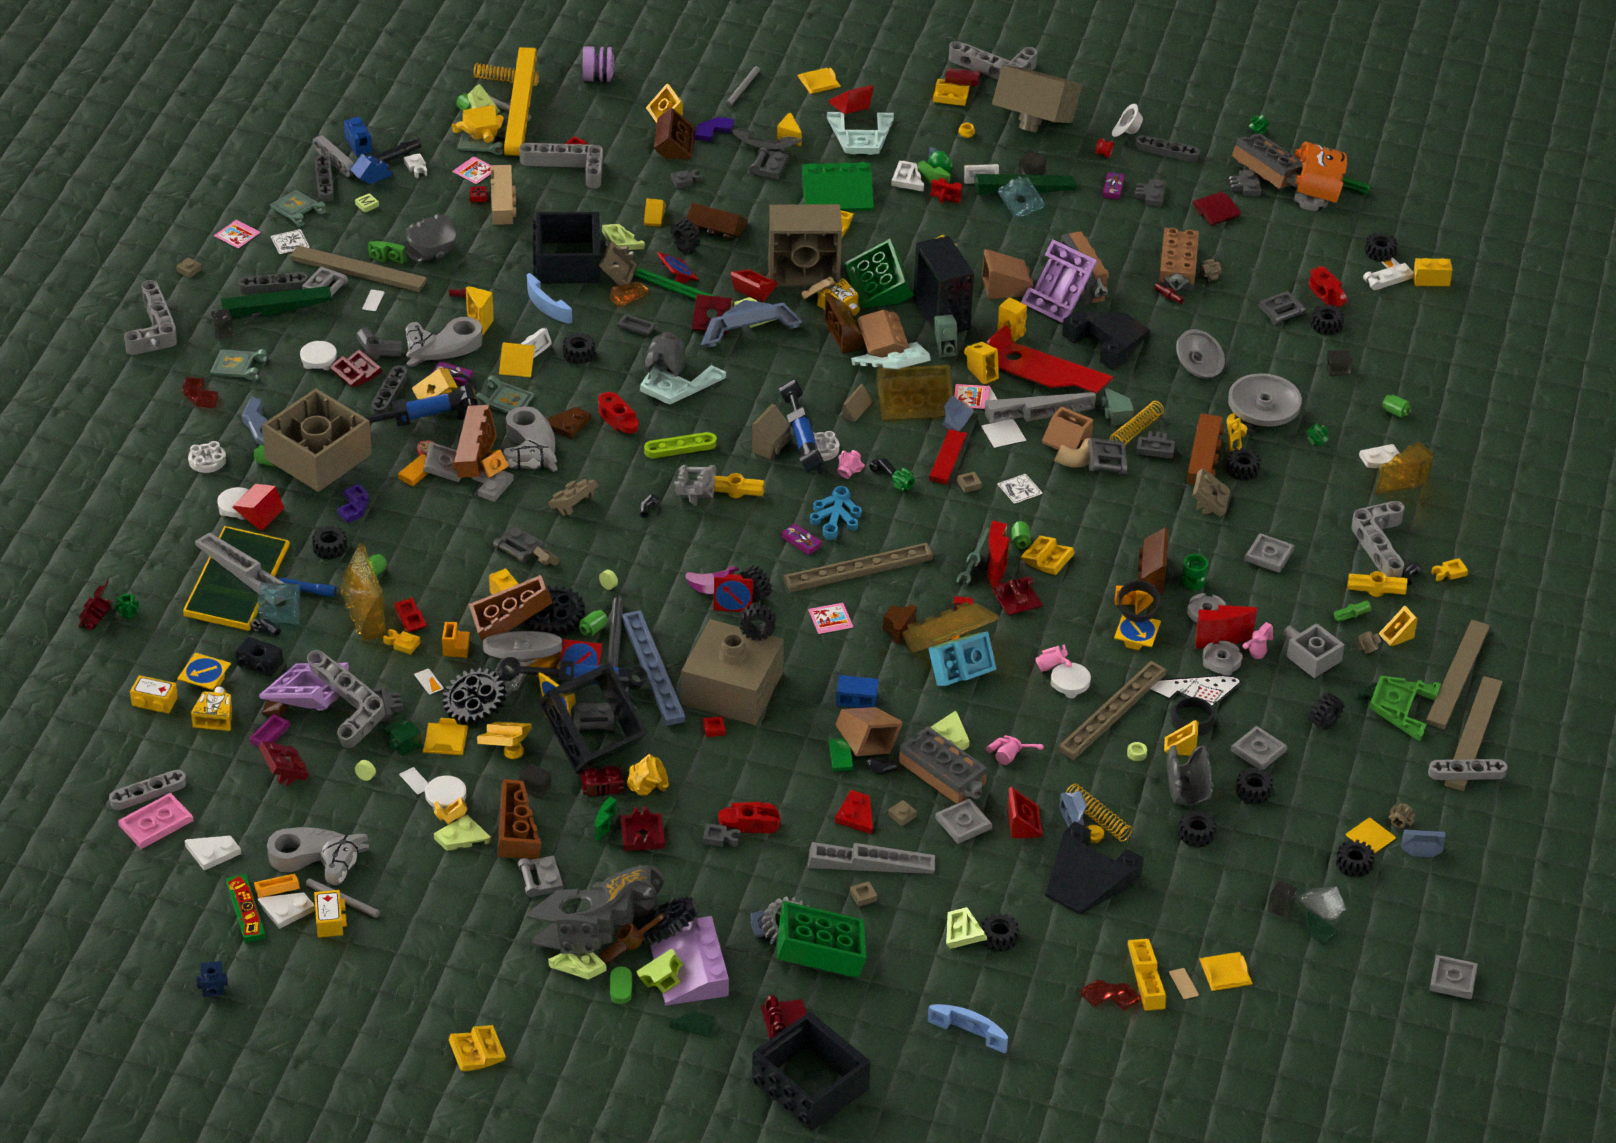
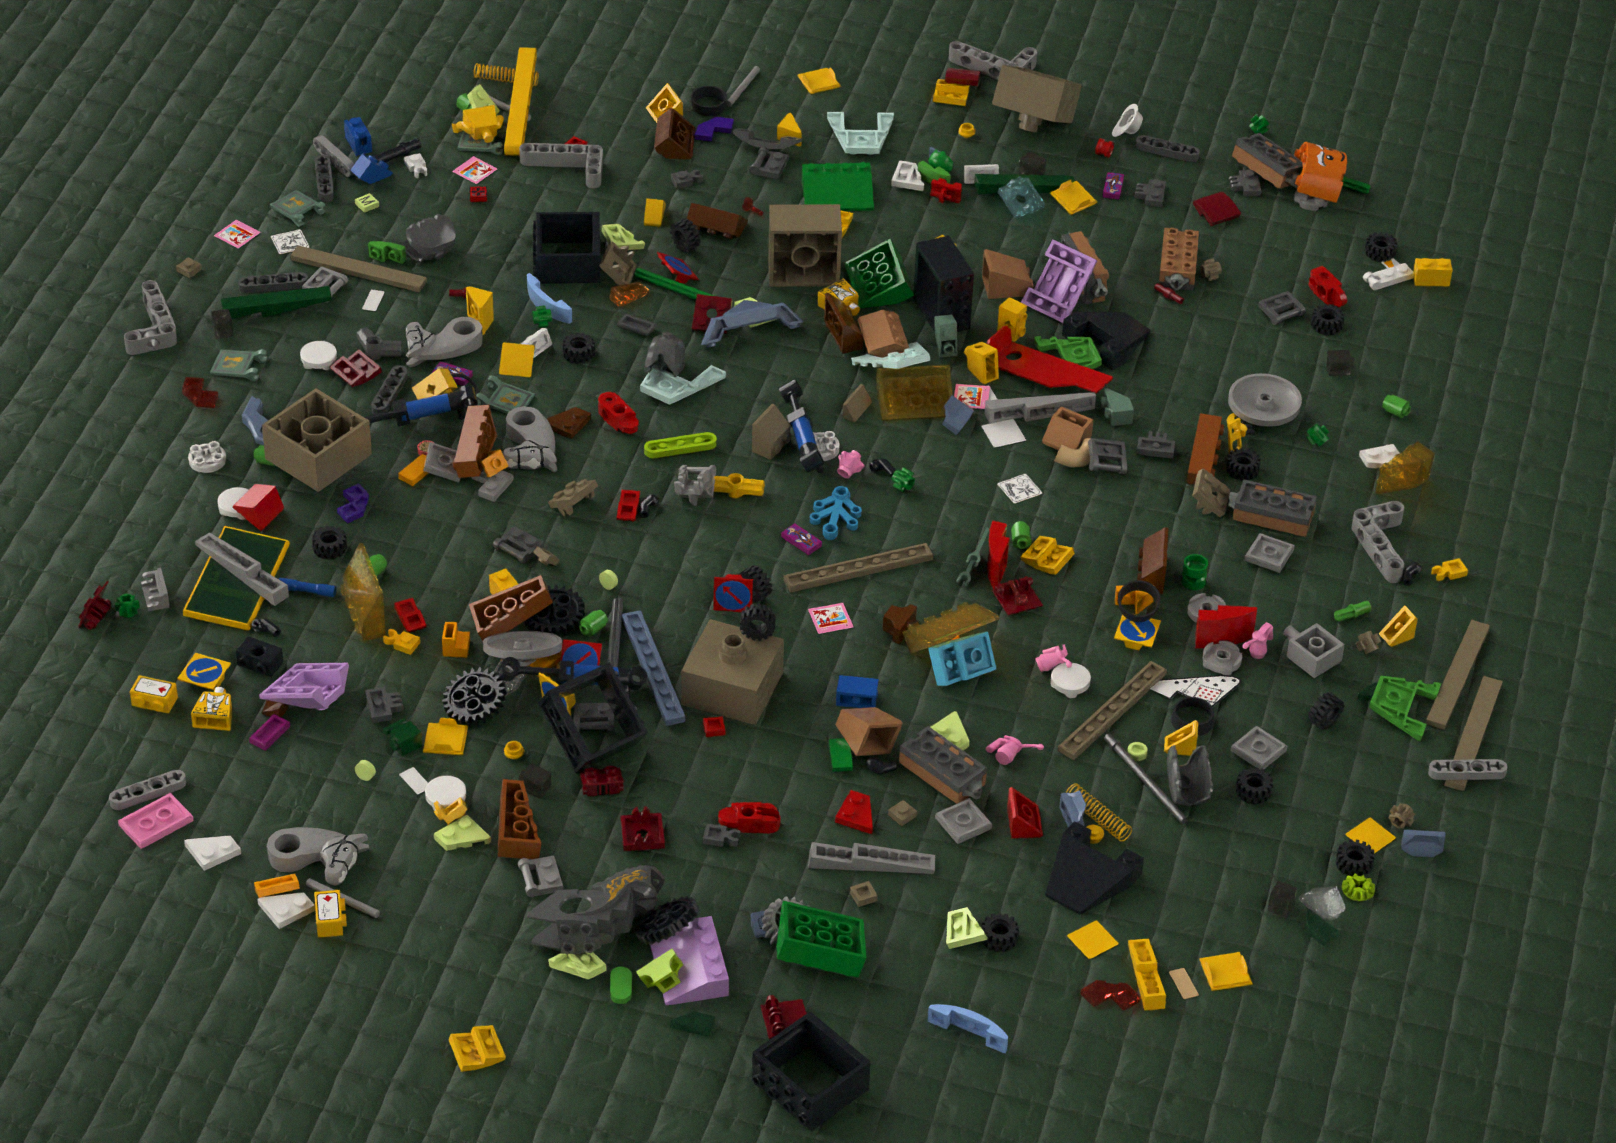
(155, 590): none -> light grey hinge
(213, 983): dark blue brick -> none
(245, 908): tile -> none
(268, 610): clear light blue piece -> none
(279, 765): dark red piece -> none
(356, 694): light grey beam -> none
(428, 681): white sticker -> none
(502, 195): tan wedge -> none
(504, 733): yellow slope -> none
(542, 316): none -> green gear
(597, 64): lavender wheel -> none
(605, 814): green slope -> none
(628, 505): none -> red slope
(628, 938): reddish brown piece -> none
(647, 775): yellow helmet -> none
(705, 582): magenta piece -> none
(708, 91): none -> black tyre
(748, 205): none -> clear red hand
(752, 284): red slope -> none
(817, 287): tan tile -> none
(853, 100): red slope -> none
(947, 456): red tile -> none
(960, 600): red tile -> none
(969, 482): dark tan plate -> none
(1073, 197): none -> yellow piece
(1075, 349): none -> bright green wing
(1092, 939): none -> yellow sticker
(1115, 745): none -> flat silver bar
(1157, 416): yellow piece -> none
(1197, 837): black tyre -> none
(1200, 353): light grey dish -> none
(1273, 507): none -> dark grey piece
(1358, 894): none -> lime gear
(1377, 584): yellow piece -> none
(1453, 977): light grey plate -> none

